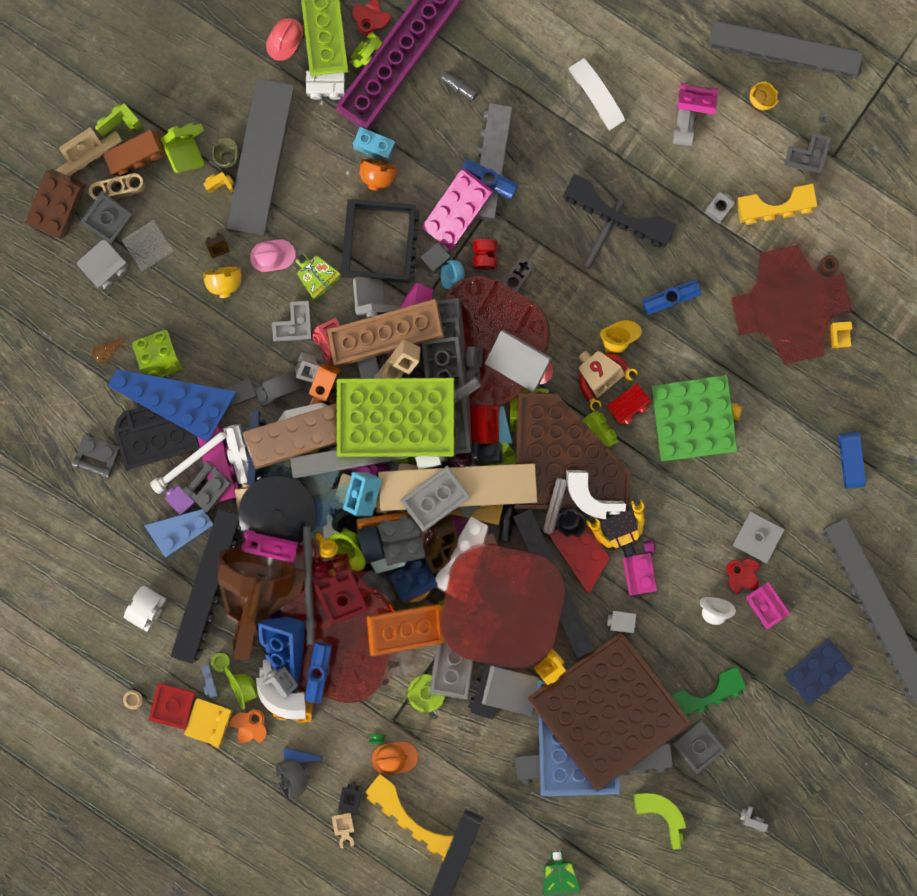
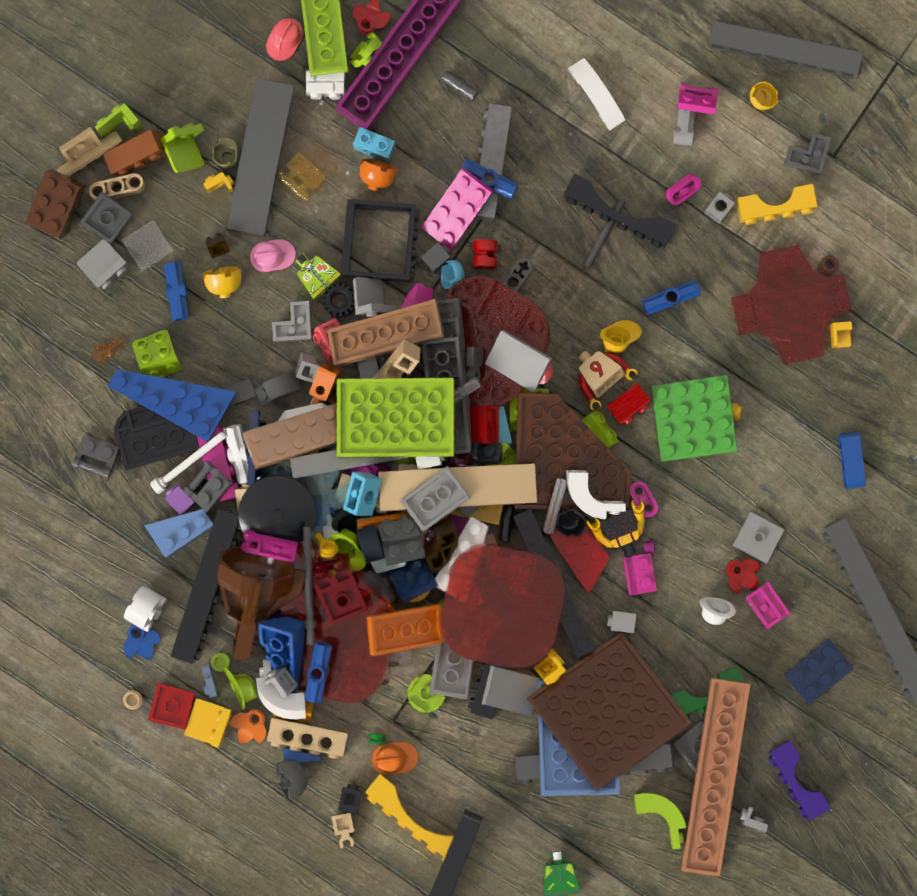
(142, 645): none -> blue plate
(176, 291): none -> blue piece
(278, 727): none -> tan brick
(306, 172): none -> clear yellow plate
(329, 294): none -> black tyre
(646, 497): none -> dark pink plate
(682, 190): none -> dark pink plate
(715, 777): none -> nougat plate
(786, 758): none -> dark purple arch

